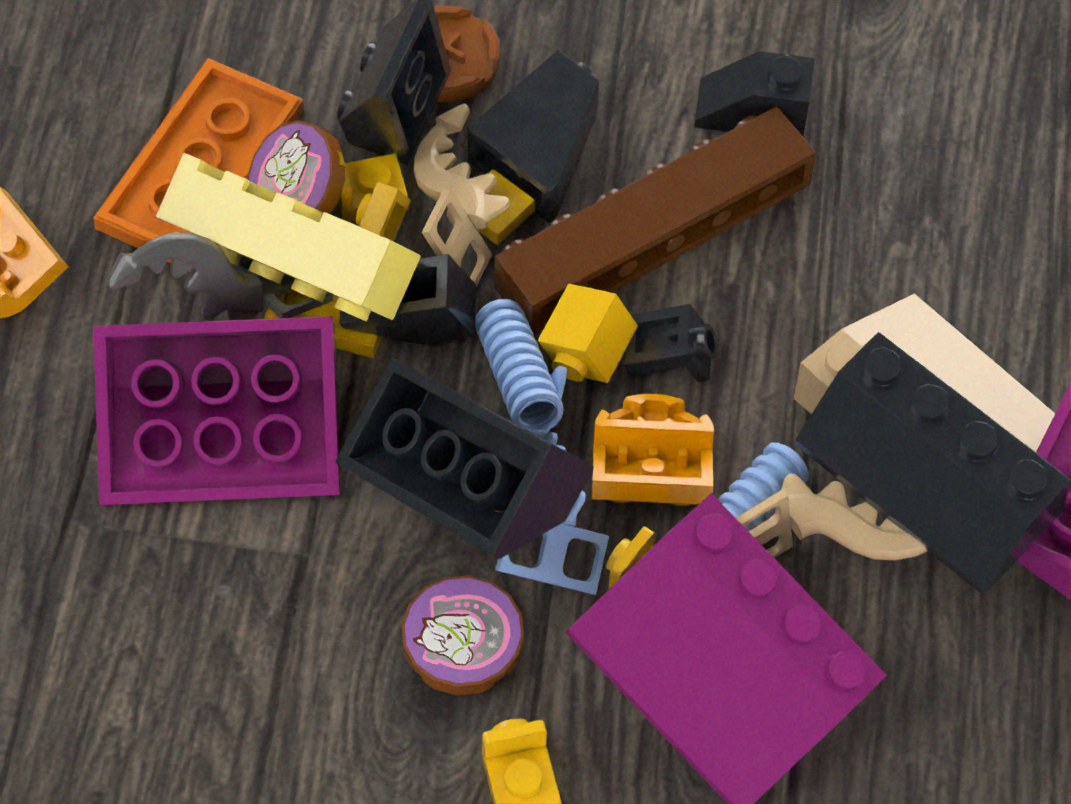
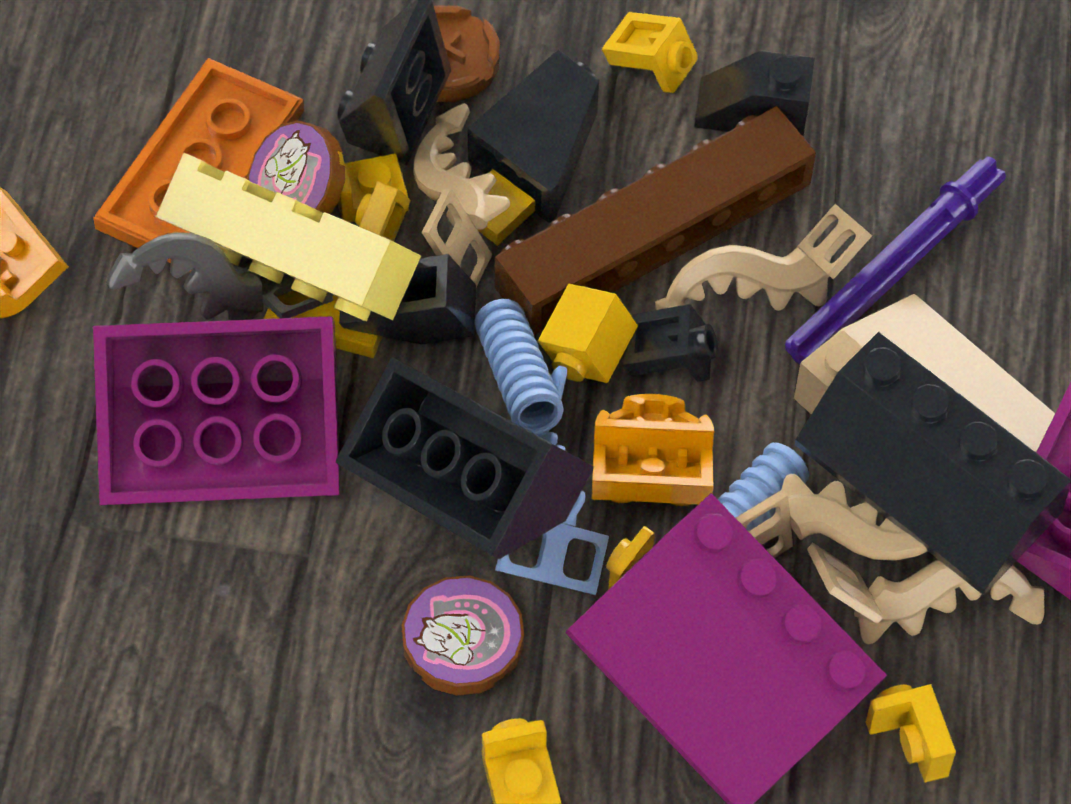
(654, 45): none -> yellow bracket
(800, 271): none -> tan piece
(909, 599): none -> tan piece
(921, 727): none -> yellow bracket
(956, 203): none -> dark purple axle

